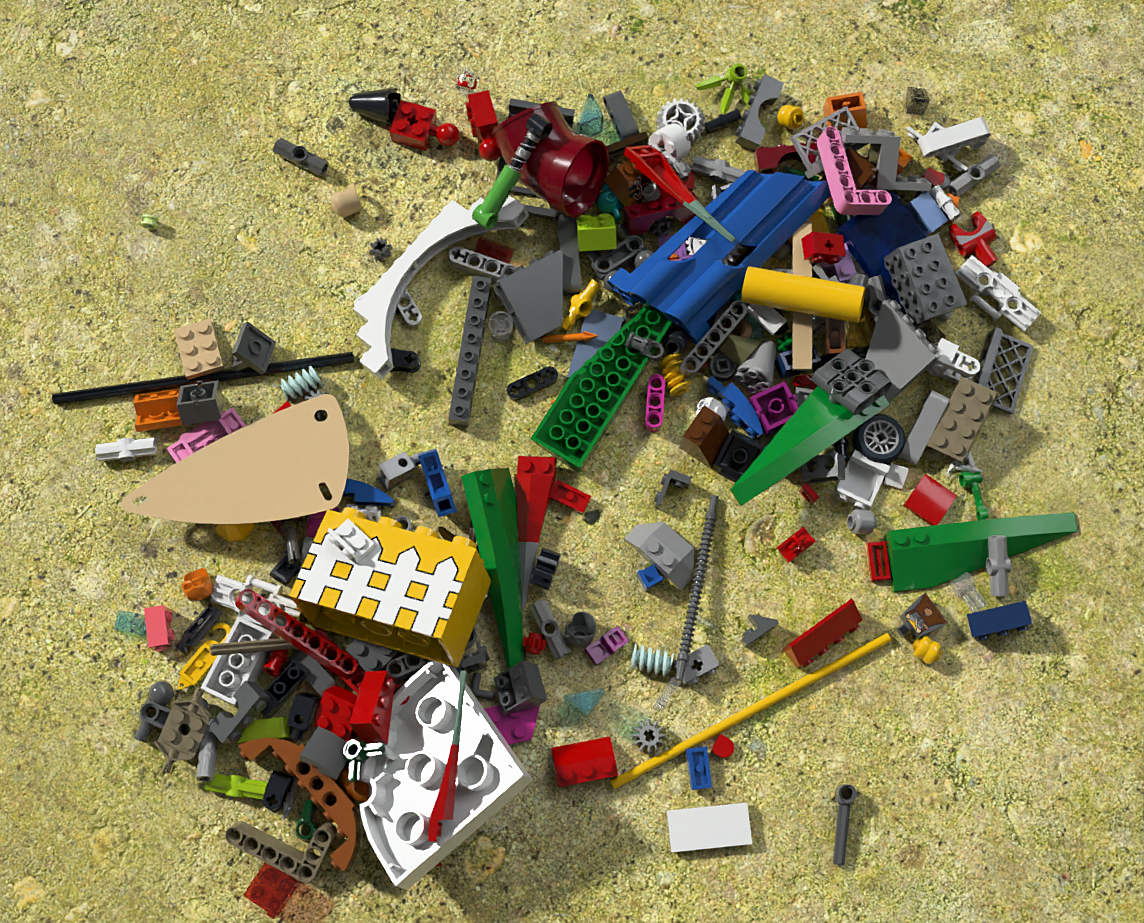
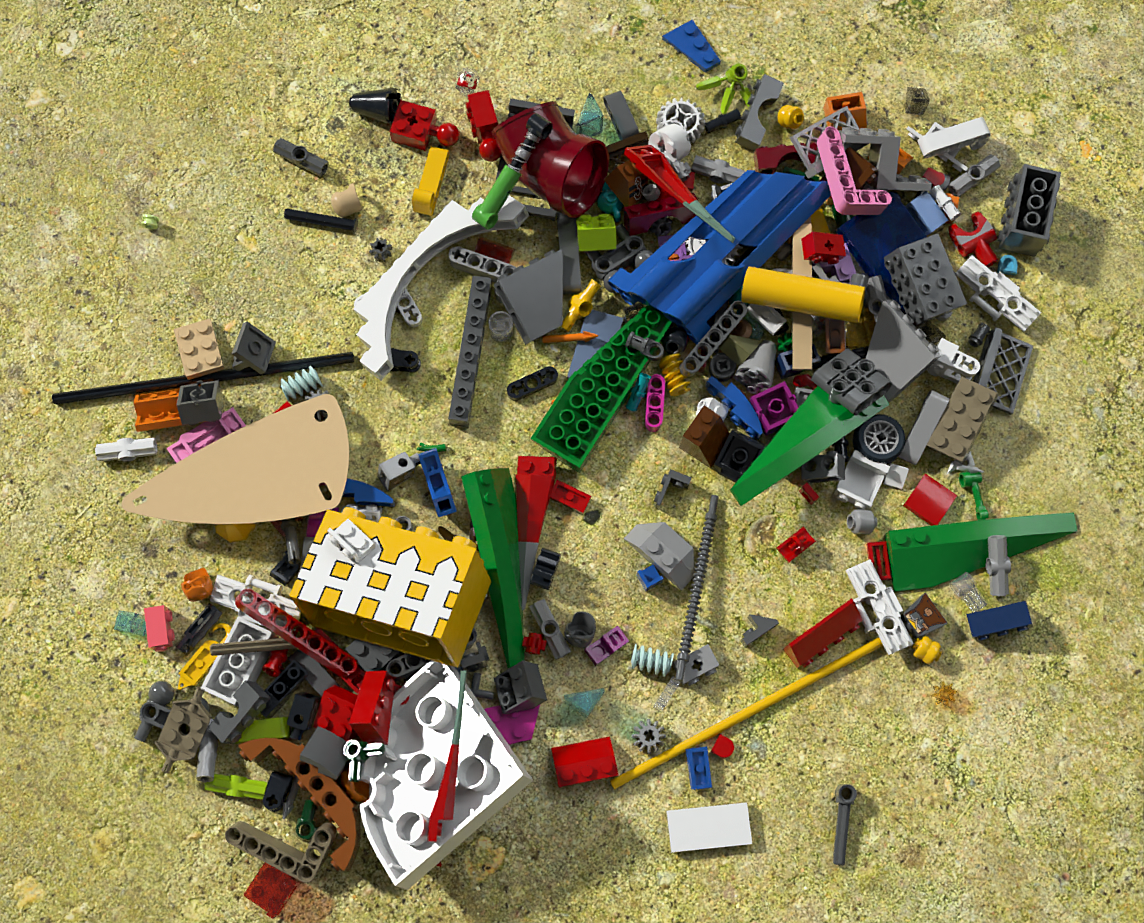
(320, 219): none -> black axle
(426, 196): none -> yellow beam
(440, 448): none -> green bar
(638, 392): none -> teal pin
(693, 44): none -> blue wing
(884, 604): none -> white piece
(945, 688): none -> clear yellow gear
(976, 338): none -> dark grey pin
(1008, 265): none -> medium azure tile
(1029, 210): none -> dark grey brick

